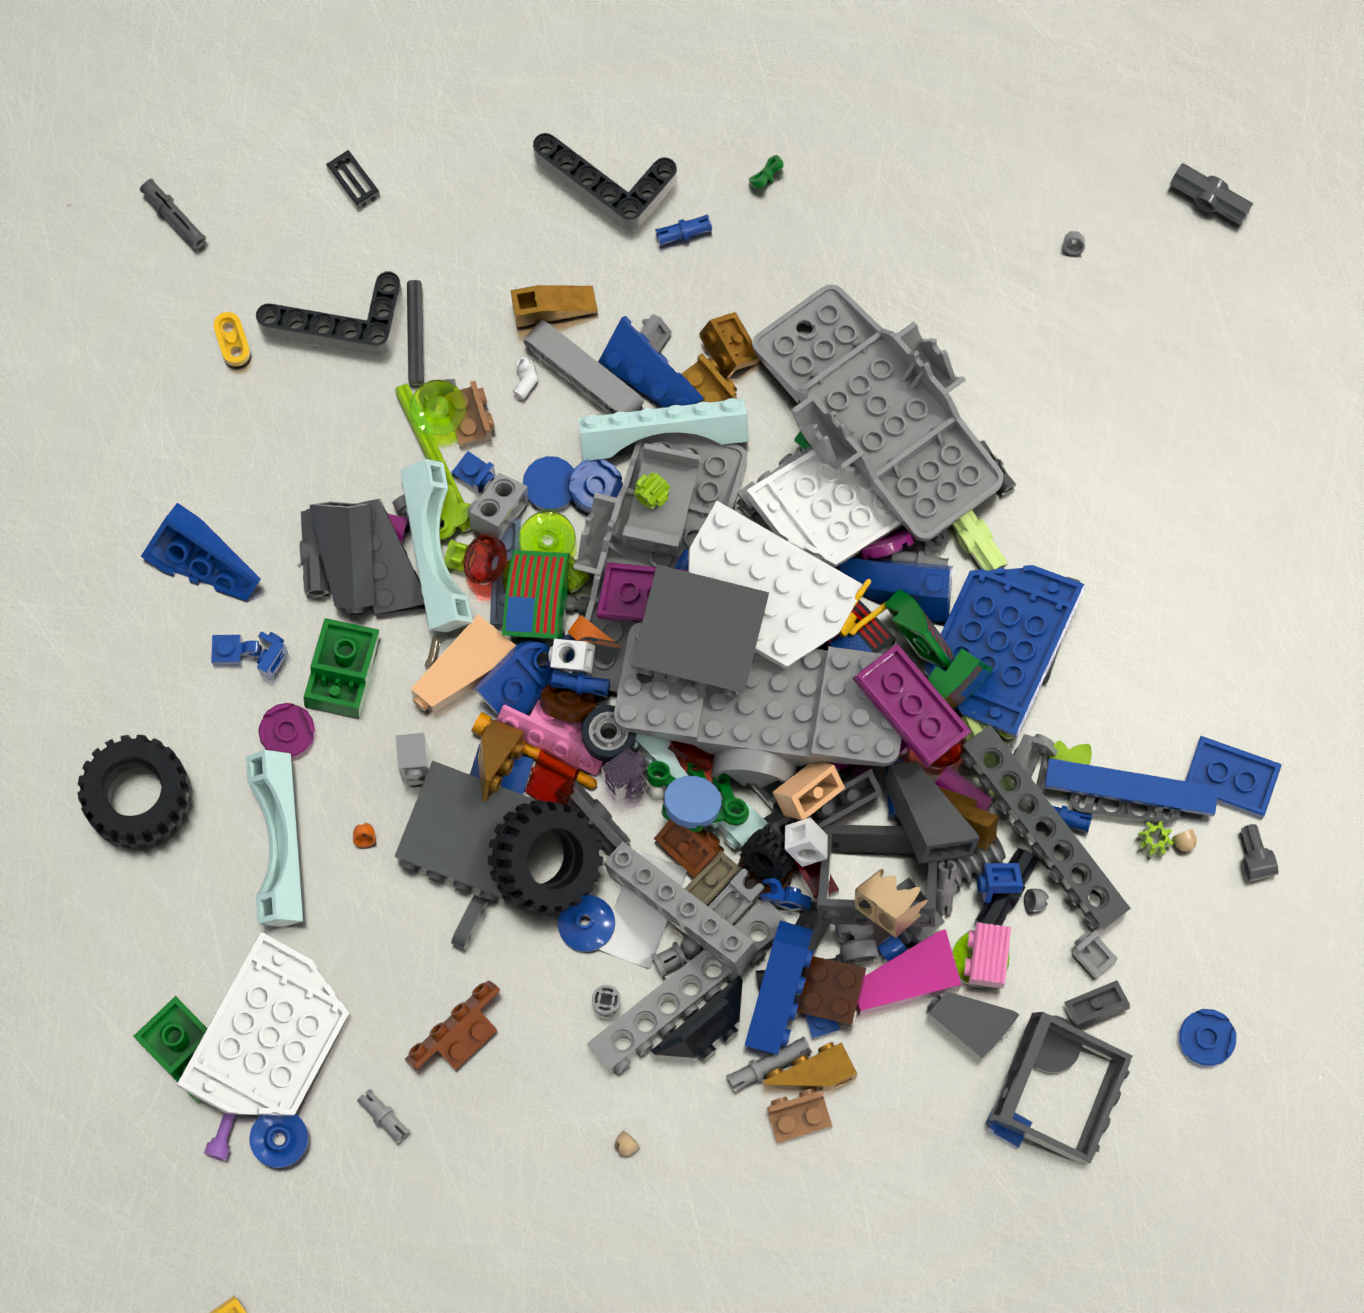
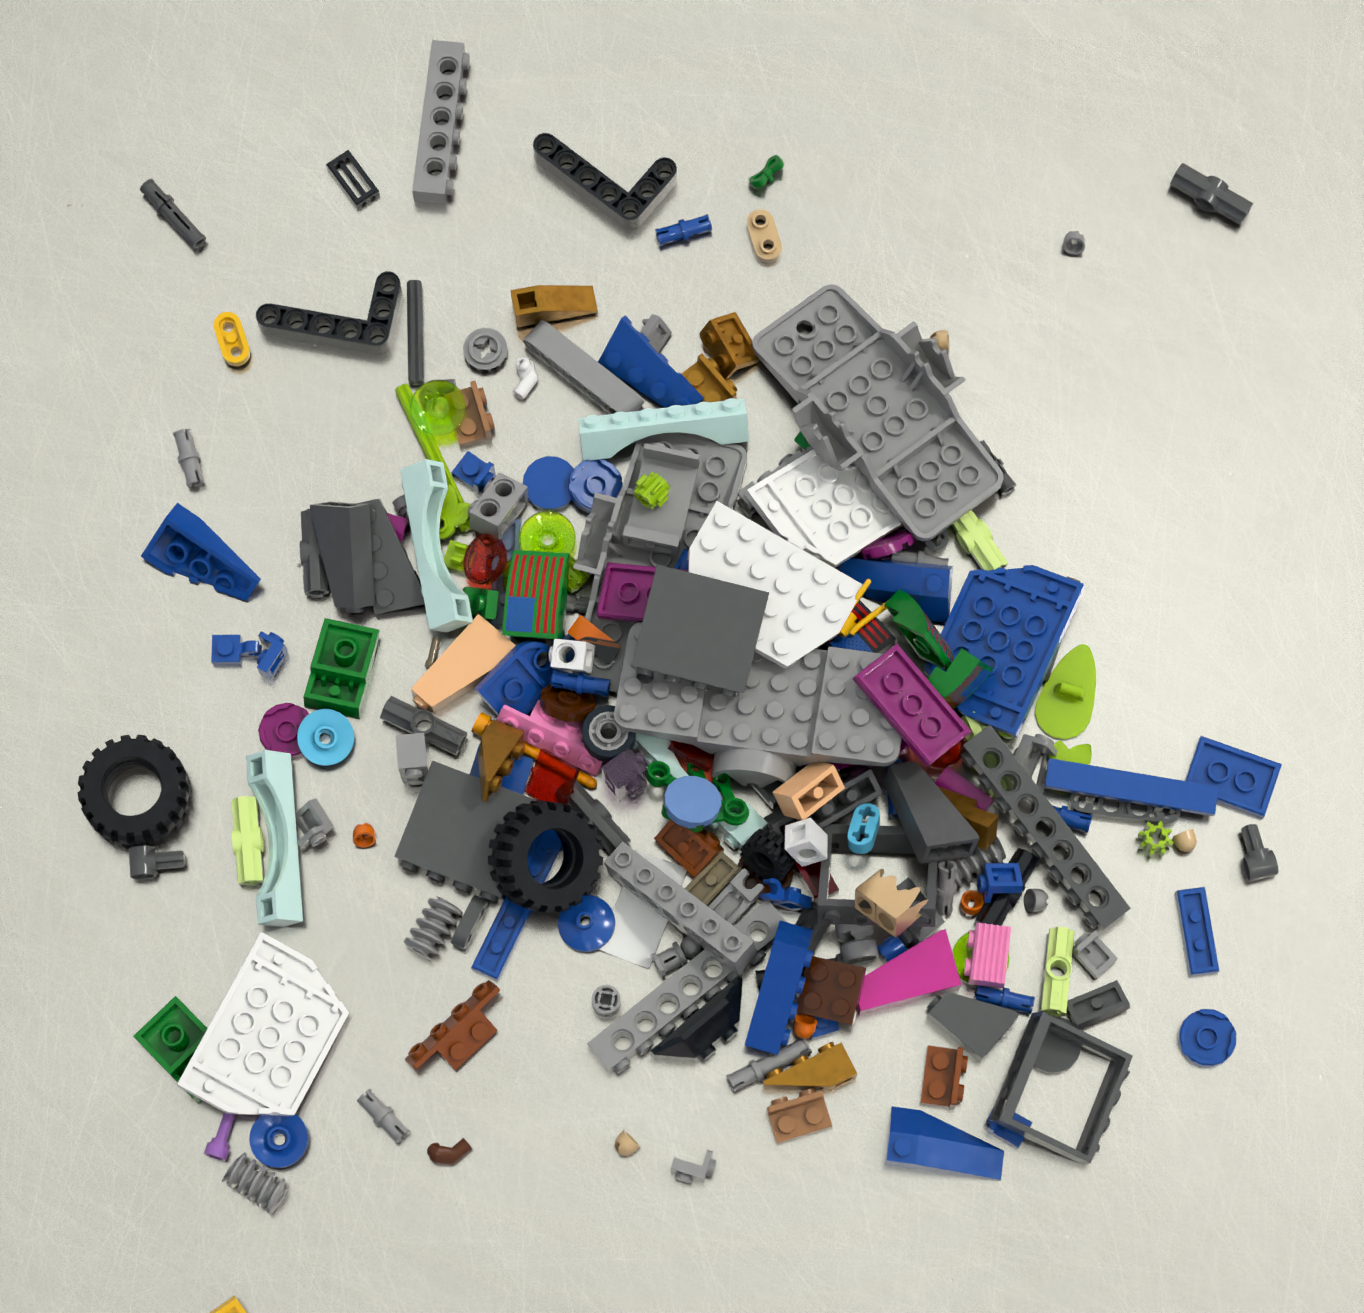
(146, 862): none -> dark grey axle
(188, 457): none -> light grey pin
(247, 840): none -> yellowish green piece
(255, 1183): none -> light grey piece
(313, 823): none -> light grey bracket
(335, 726): none -> medium azure dish
(407, 717): none -> dark grey piece
(432, 927): none -> light grey piece
(443, 56): none -> light grey brick
(448, 1155): none -> reddish brown arm
(480, 338): none -> light grey gear
(482, 601): none -> green bracket
(512, 917): none -> blue tile
(686, 1171): none -> light grey bracket
(763, 235): none -> tan plate
(804, 1025): none -> orange hinge
(857, 828): none -> medium azure beam
(931, 1144): none -> blue wedge
(942, 339): none -> tan hinge
(942, 1077): none -> dark orange bracket
(978, 902): none -> orange hinge
(1005, 998): none -> blue pin
(1057, 987): none -> yellowish green piece
(1068, 696): none -> lime shield
(1197, 931): none -> blue tile

